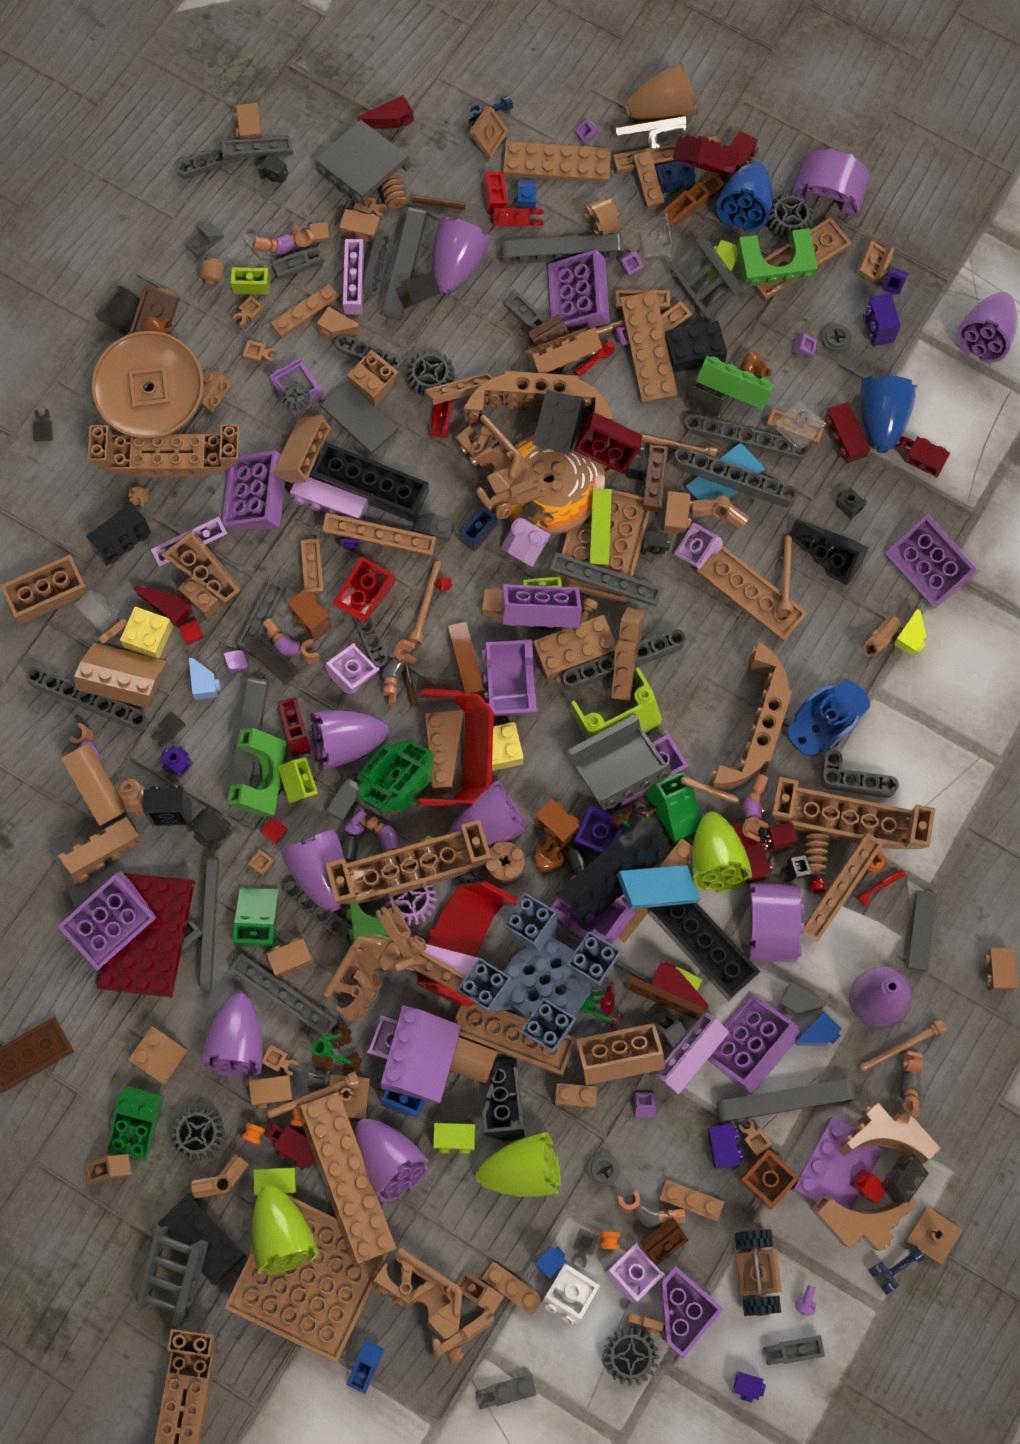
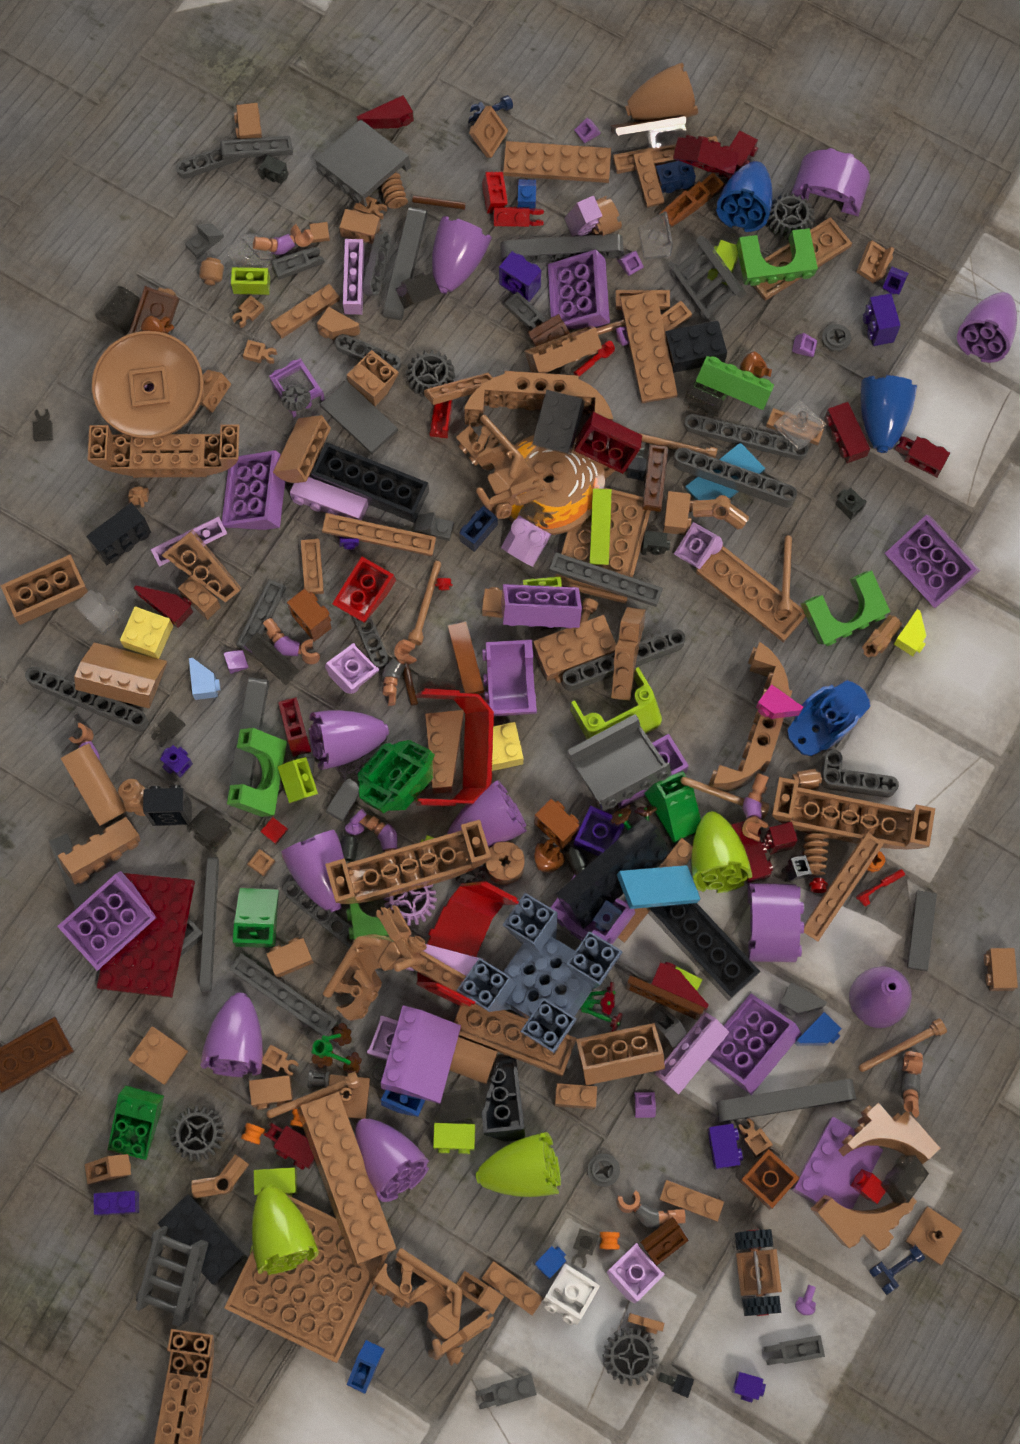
(116, 1203): none -> dark purple brick
(117, 629): medium nougat plate -> none
(191, 632): red tile -> none
(520, 276): none -> dark purple brick
(583, 217): none -> lavender brick
(612, 910): none -> dark blue brick
(681, 1384): none -> black piece
(685, 1311): medium lavender brick -> none
(777, 704): none -> dark pink slope
(808, 778): none -> medium nougat brick
(834, 552): black wedge -> none
(871, 607): none -> bright green arch

